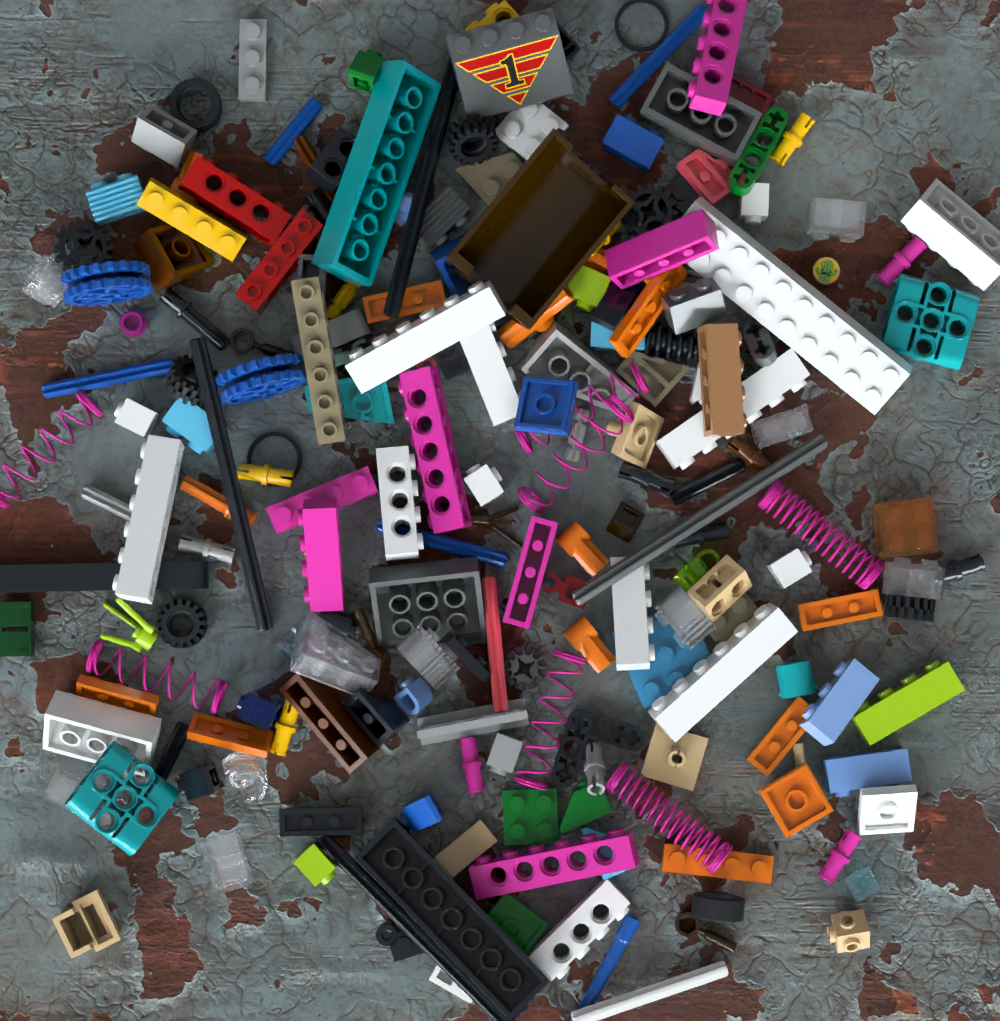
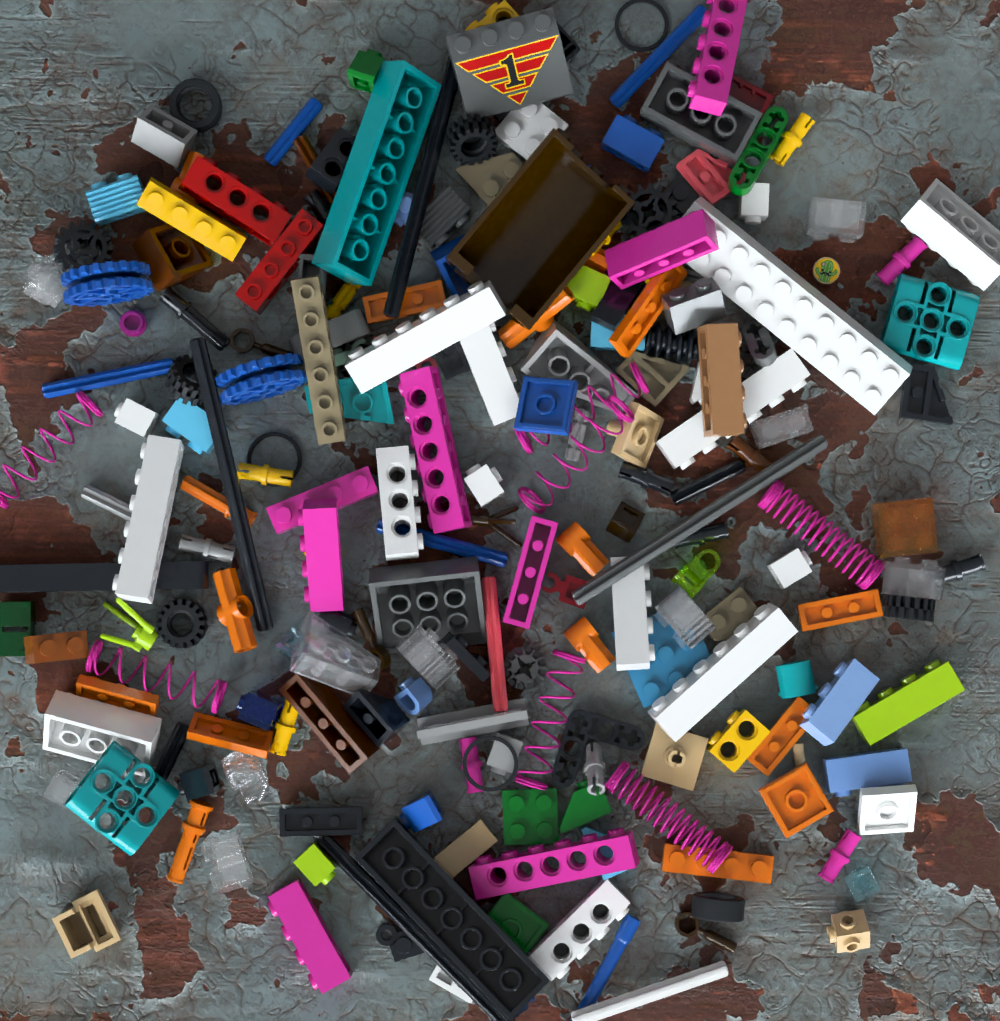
(56, 647): none -> dark orange brick
(192, 828): none -> orange pin
(234, 610): none -> orange piece
(253, 60): light grey plate -> none
(310, 936): none -> dark pink brick
(490, 789): none -> black piece
(720, 588): tan brick -> none
(742, 744): none -> yellow brick
(923, 397): none -> black wing

